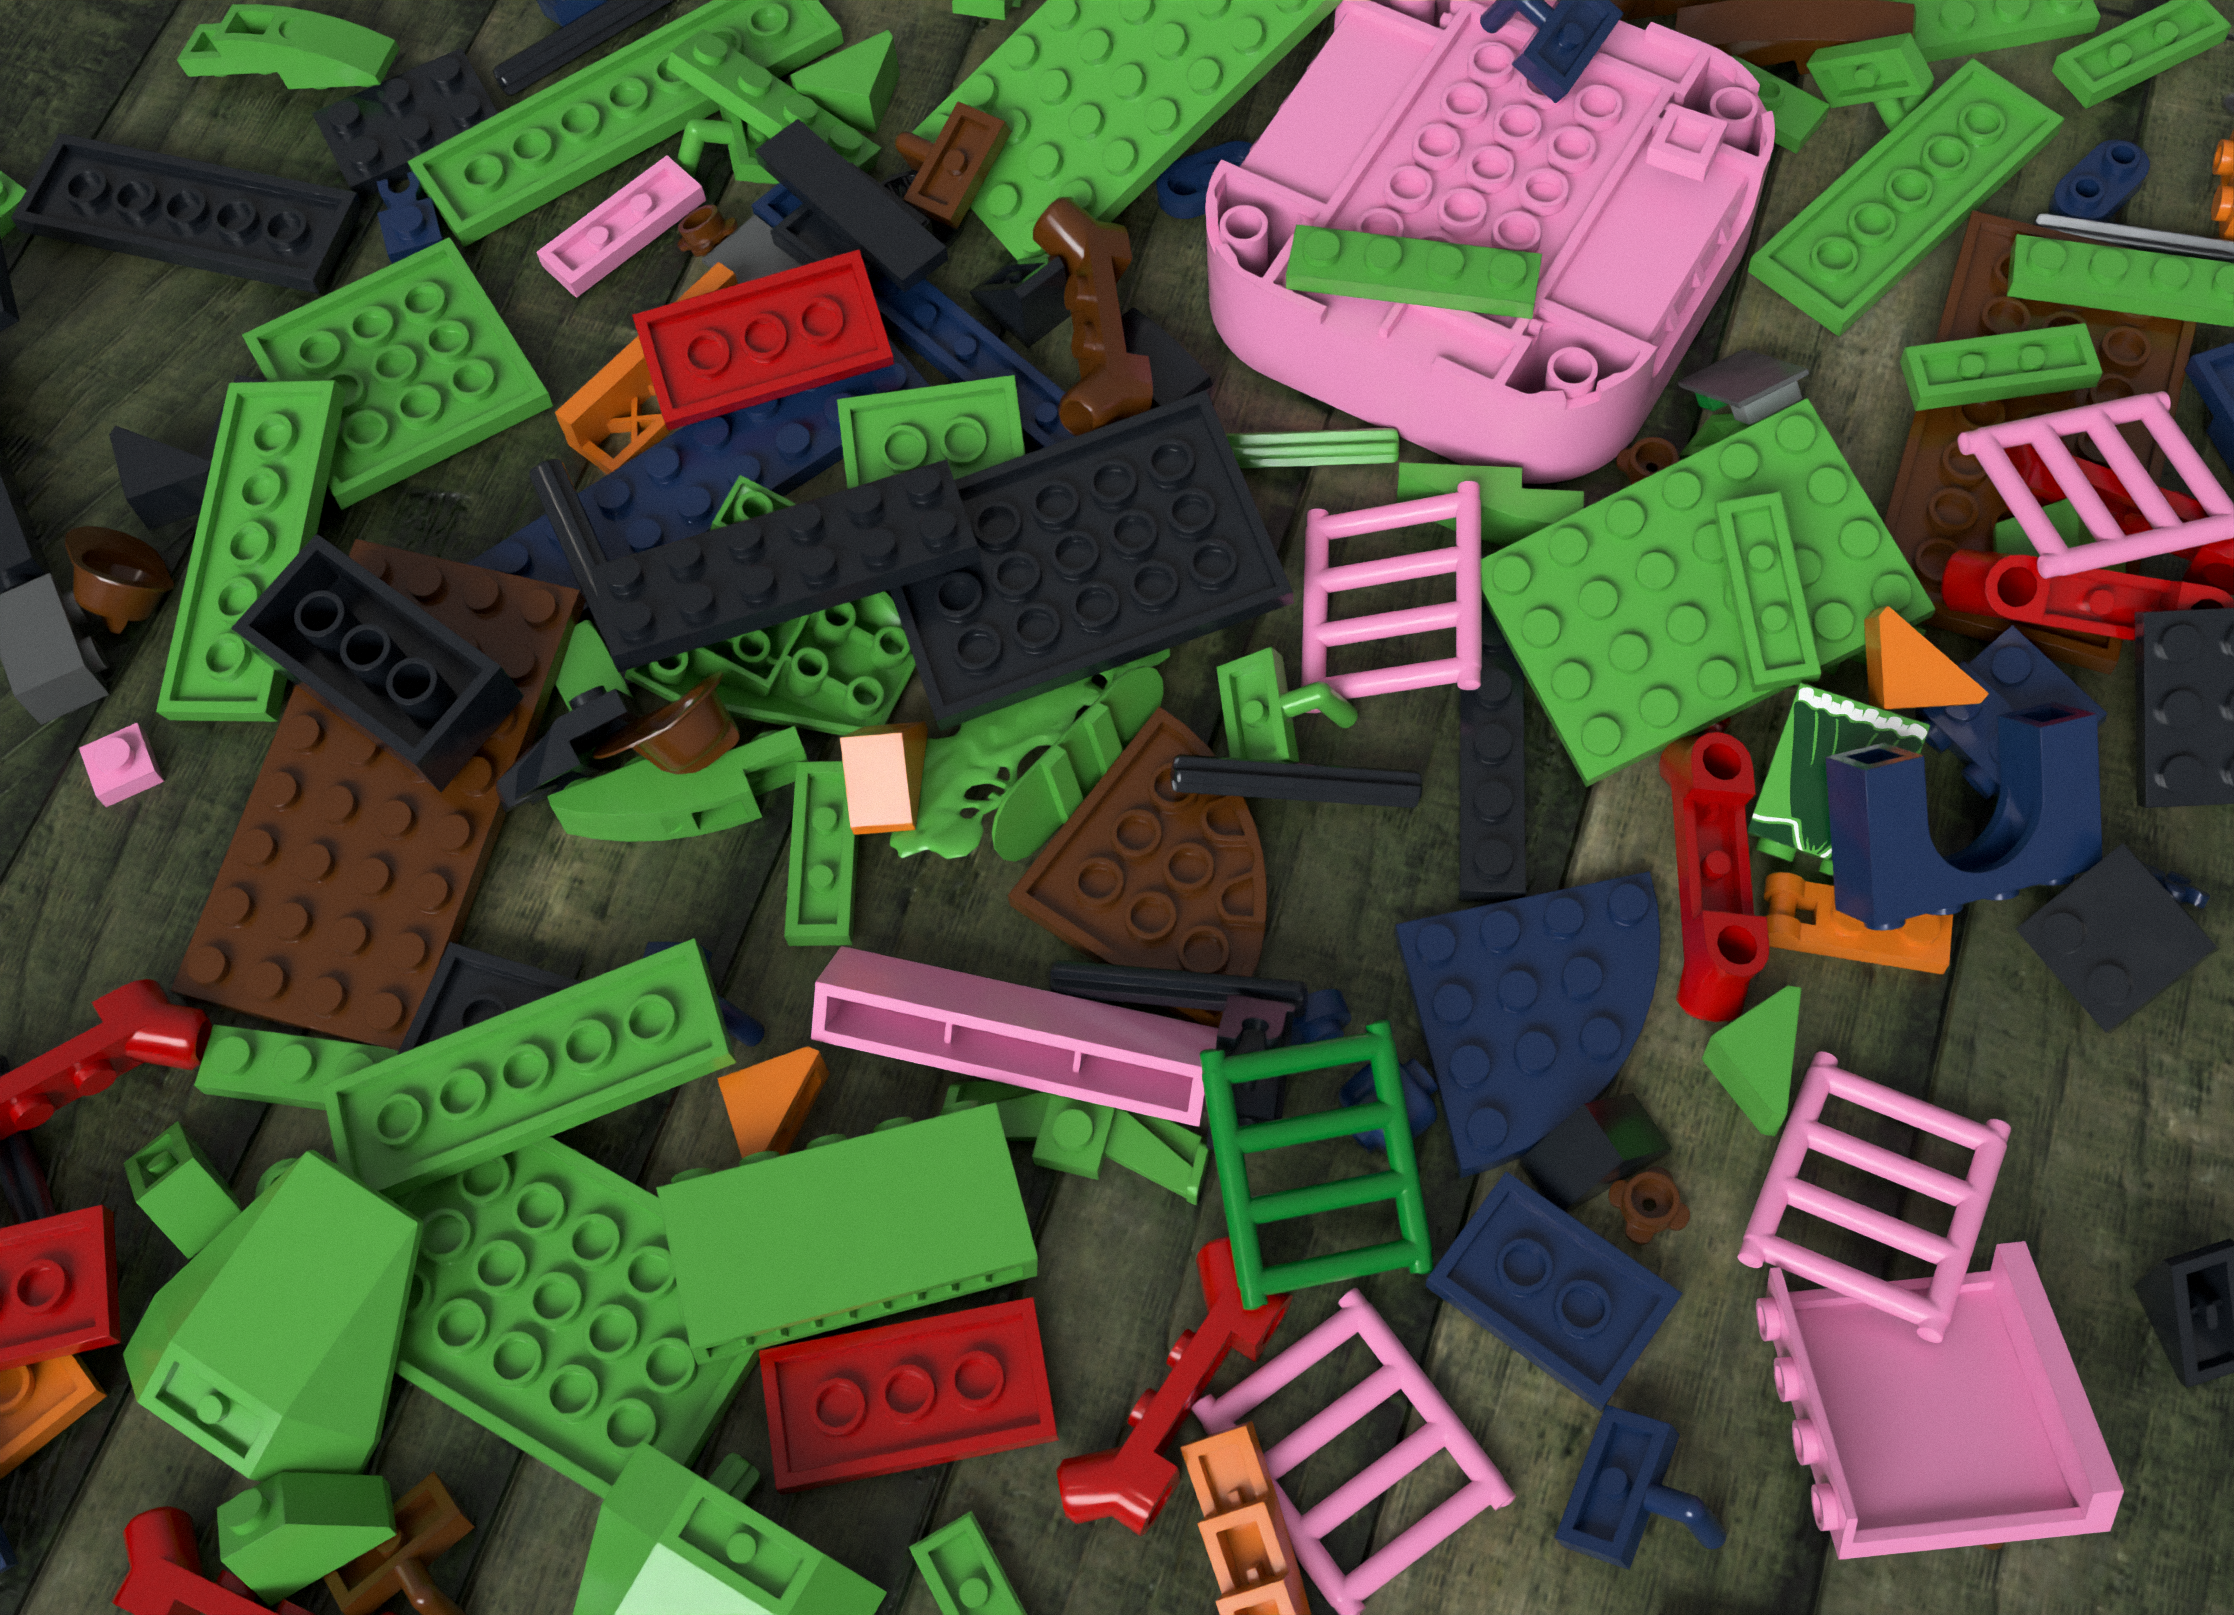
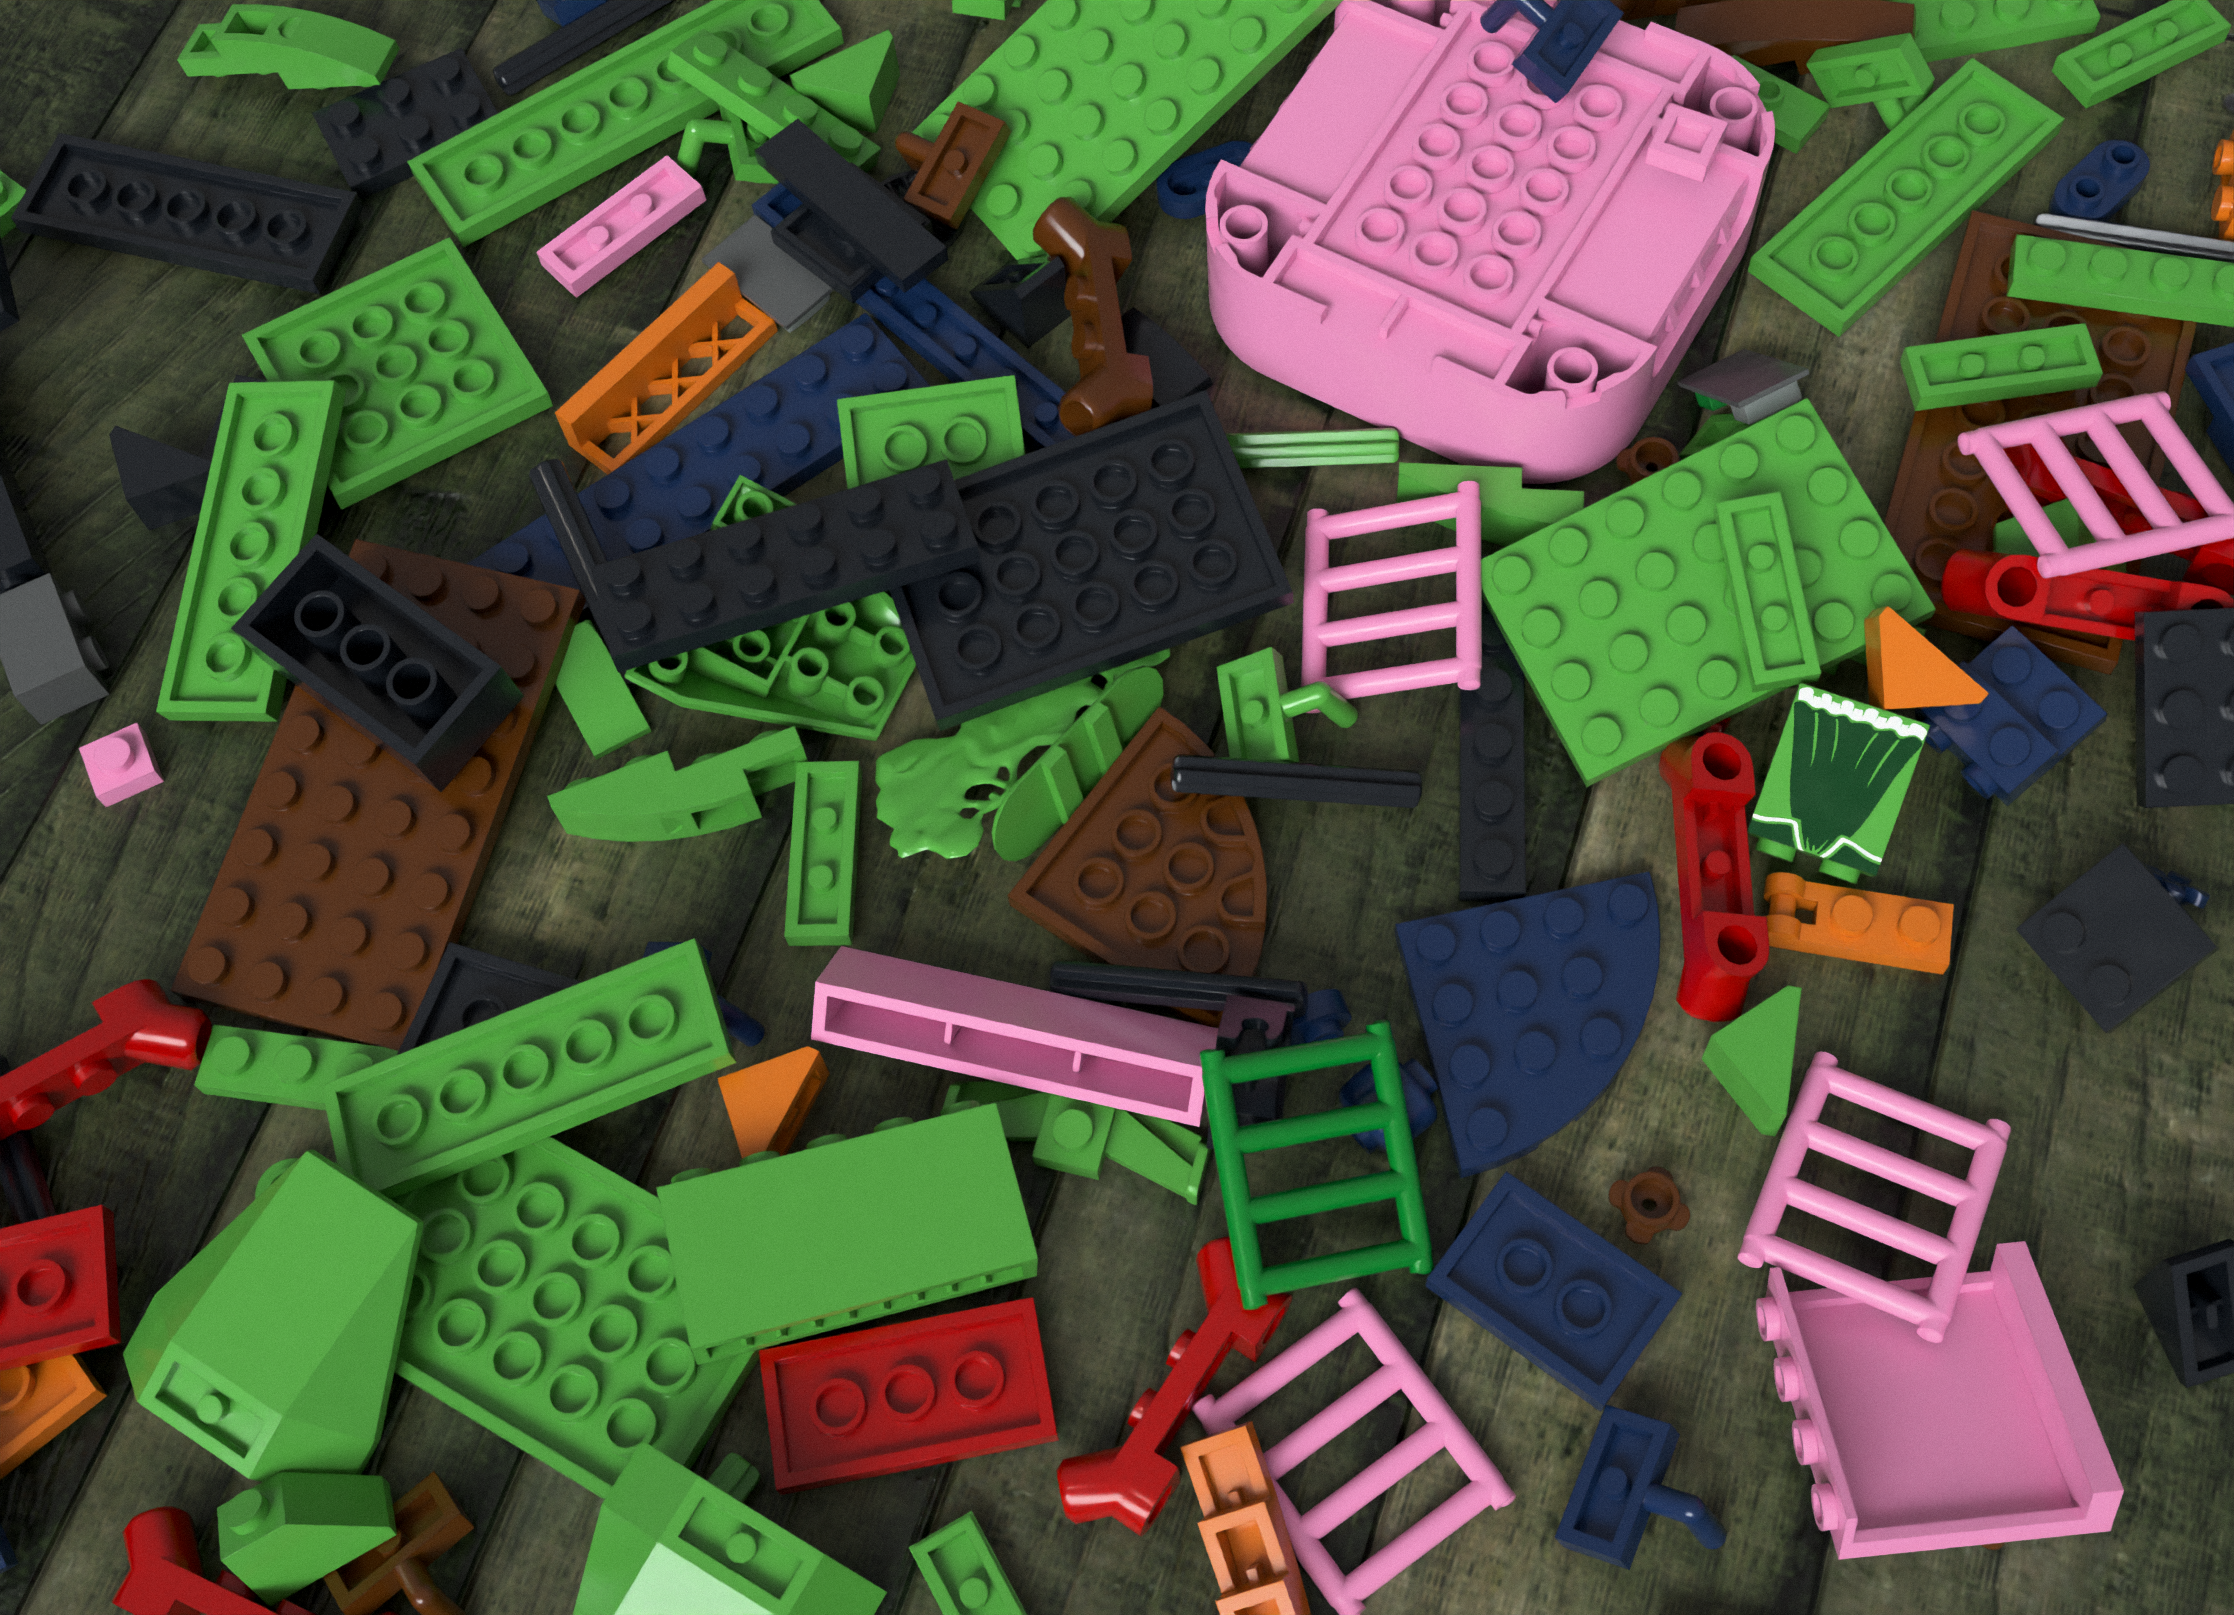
(116, 575): reddish brown piece -> none
(181, 1190): bright green slope -> none
(410, 220): dark blue plate -> none
(567, 748): black plate -> none
(681, 734): reddish brown piece -> none
(704, 230): reddish brown plate -> none
(763, 339): red plate -> none
(884, 776): slope -> none
(1413, 271): bright green plate -> none
(1593, 1150): black slope -> none
(2038, 834): dark blue arch -> none

